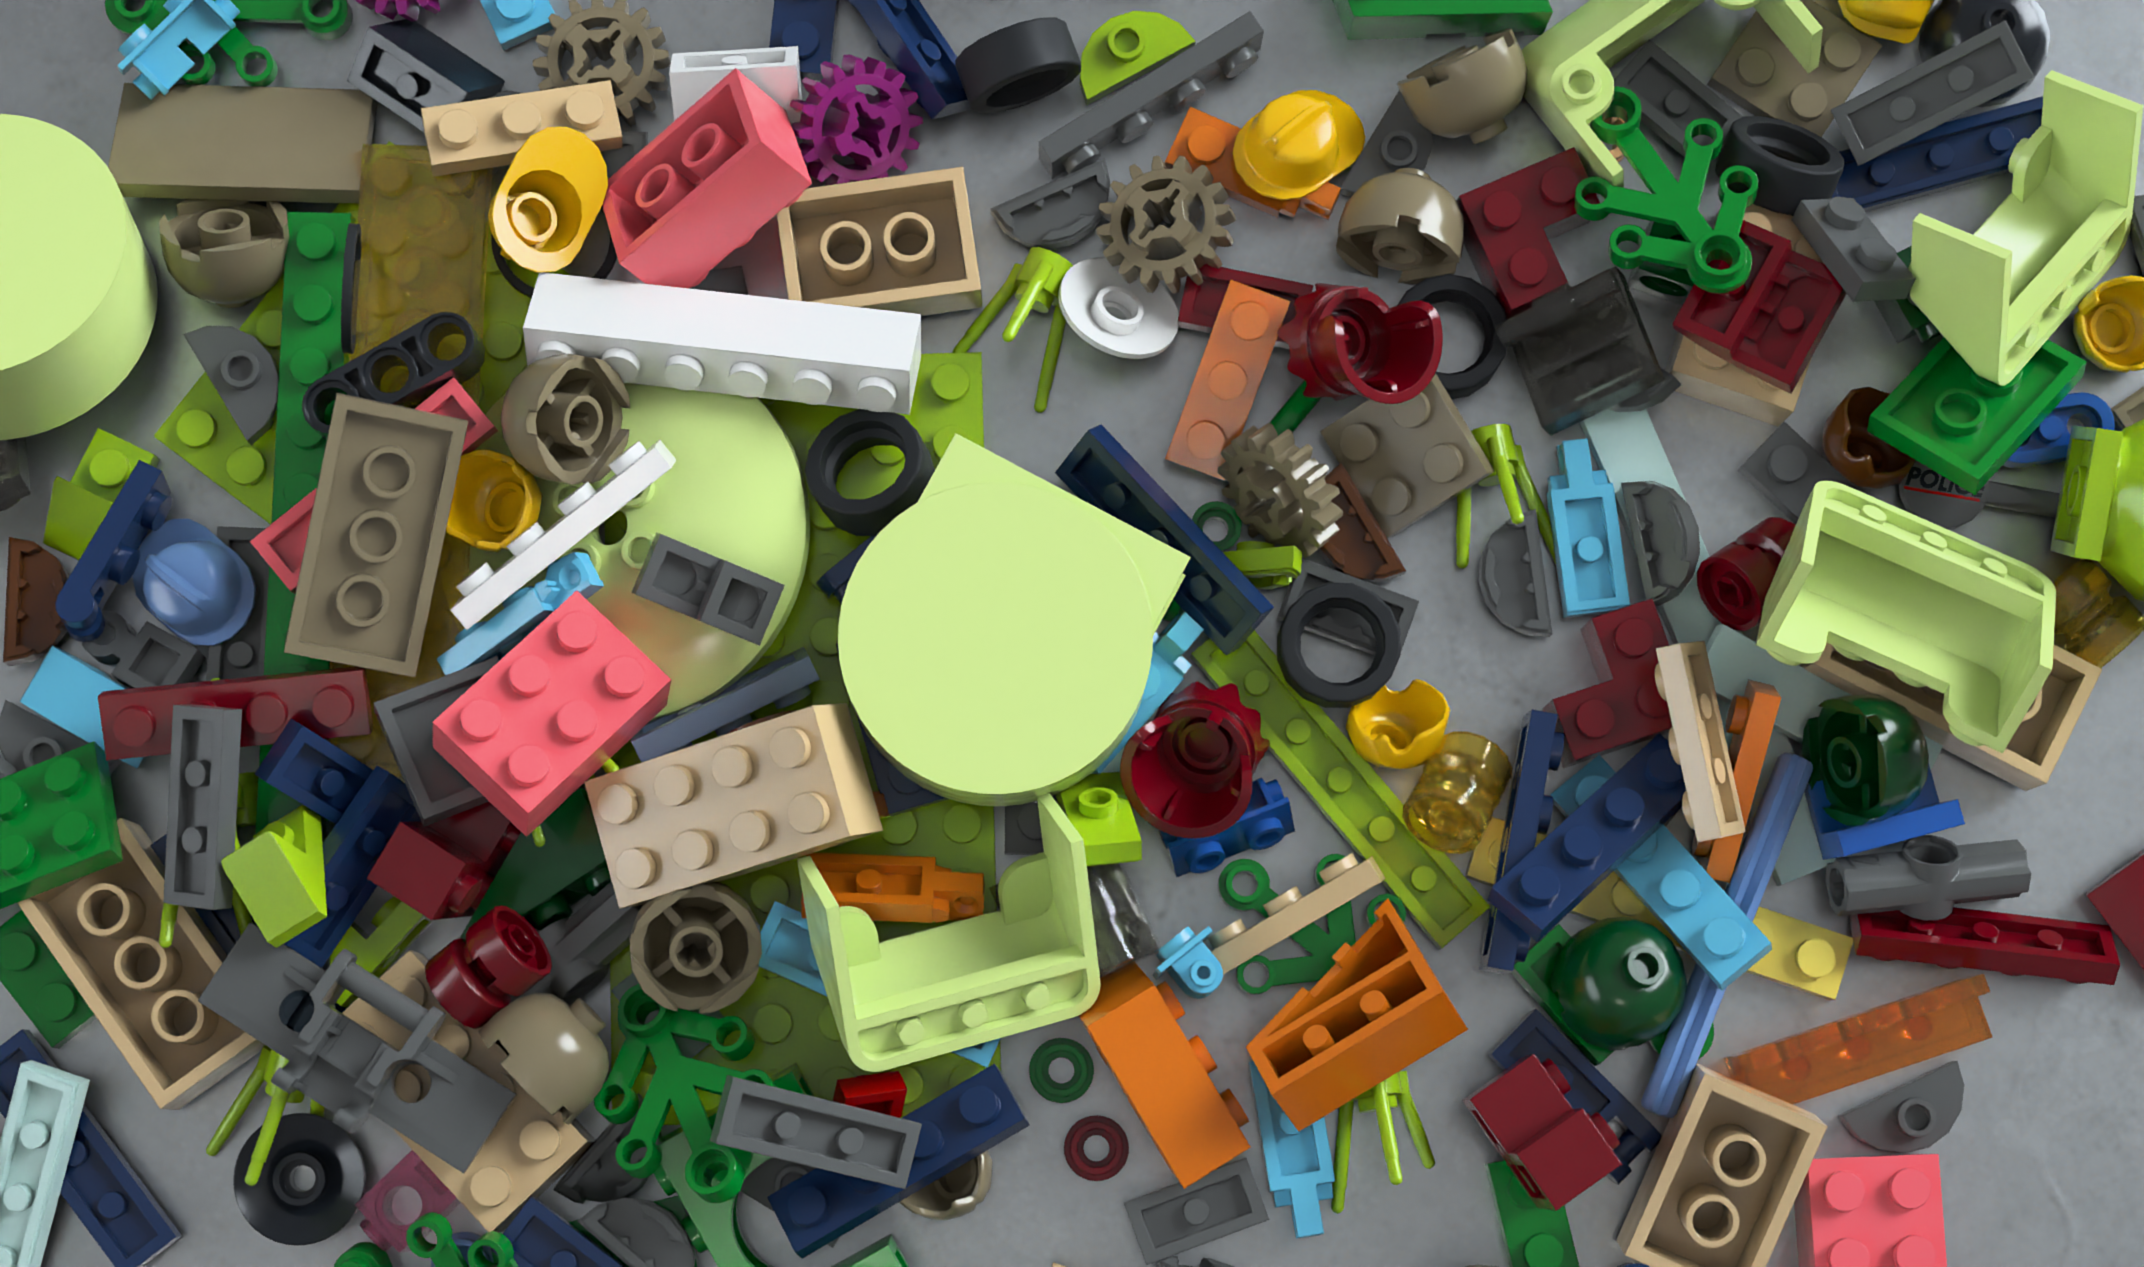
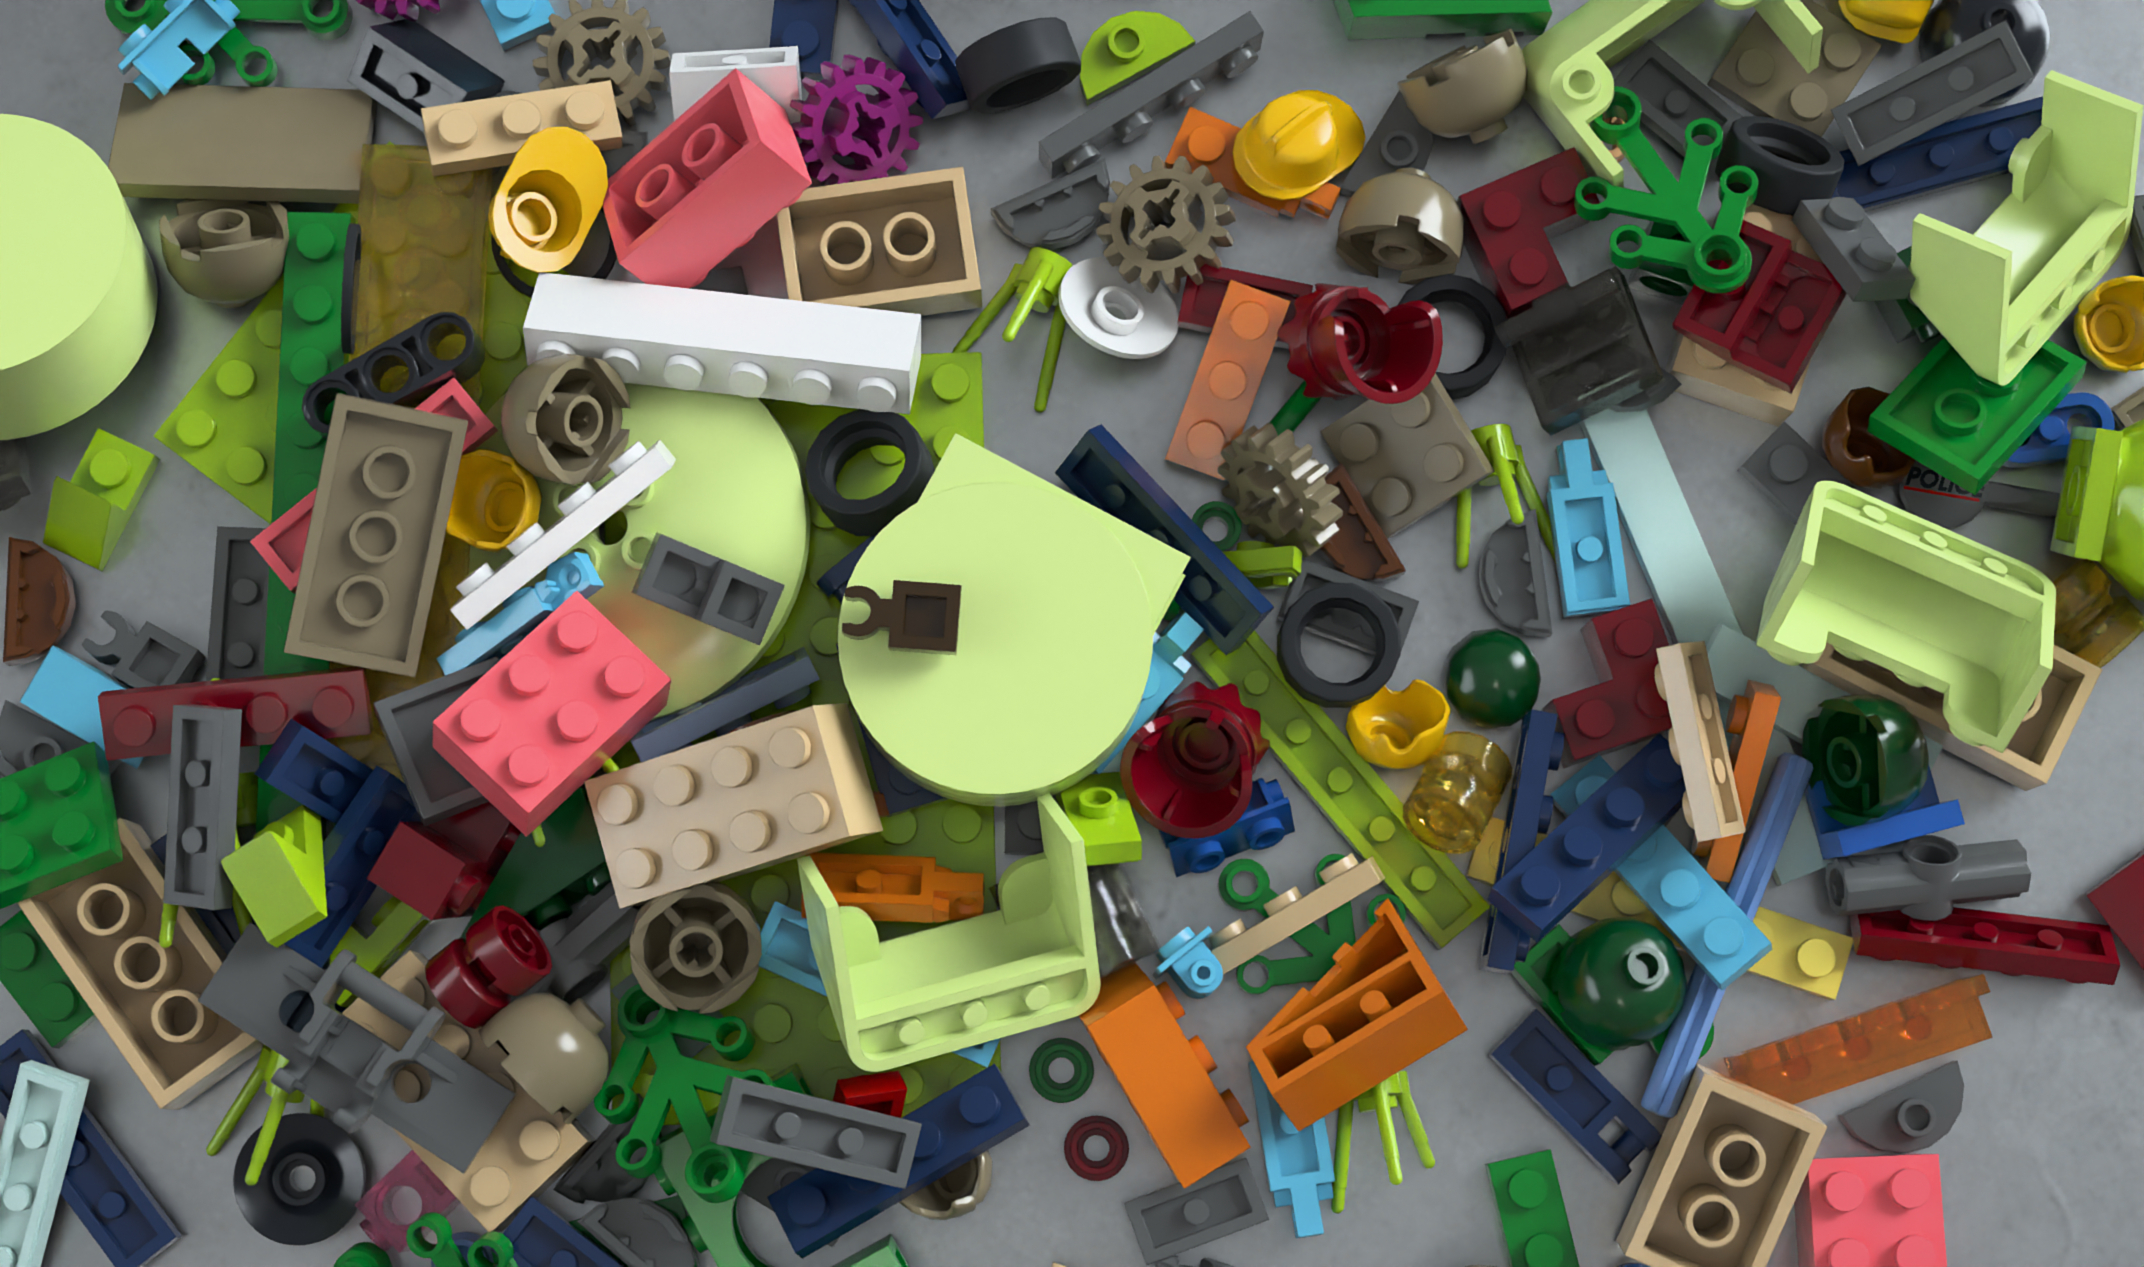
(113, 551): dark blue plate -> none
(194, 583): medium blue piece -> none
(242, 375): dark grey plate -> none
(918, 617): none -> dark brown plate
(1492, 678): none -> dark green hair
(1540, 1136): dark red brick -> none
(1663, 538): dark grey plate -> none
(1741, 573): dark red wheel -> none

